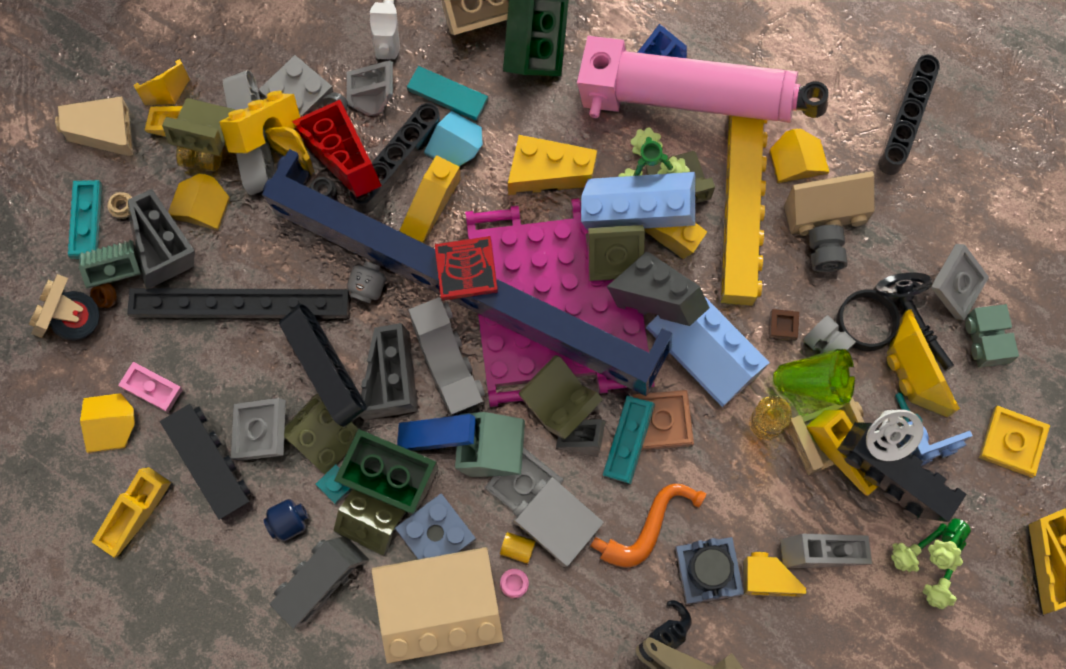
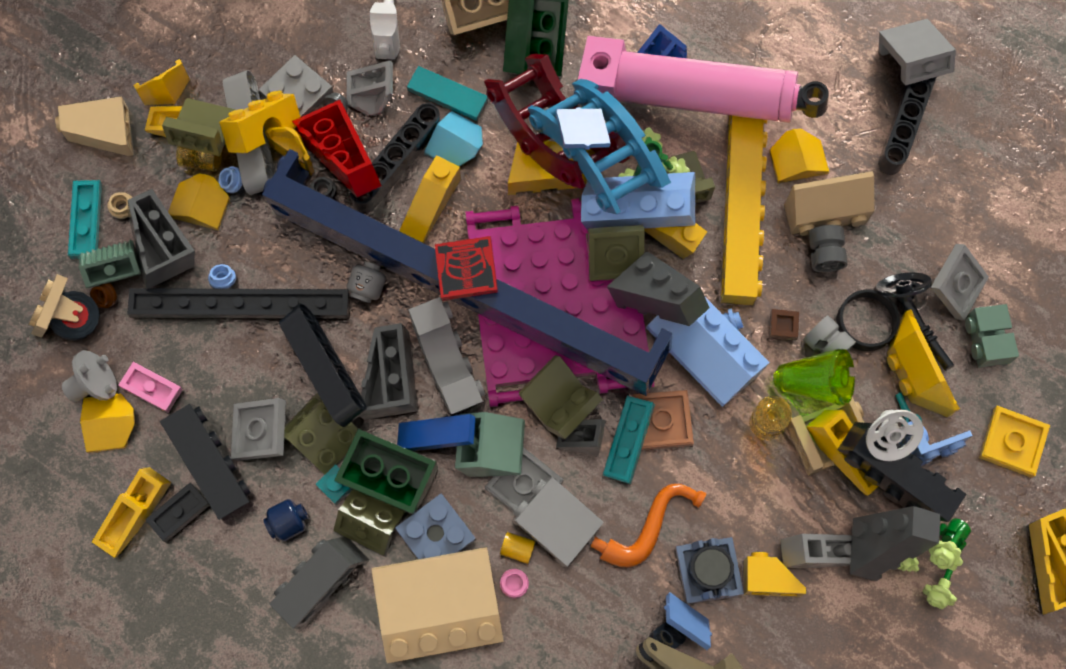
(90, 377): none -> light grey piece
(177, 512): none -> black plate
(221, 277): none -> light blue plate
(230, 179): none -> light blue plate
(549, 85): none -> dark red fence
(582, 128): none -> piece
(617, 121): none -> dark azure fence
(688, 621): none -> medium blue piece
(734, 319): none -> light blue plate
(889, 538): none -> dark grey wedge
(918, 50): none -> light grey panel

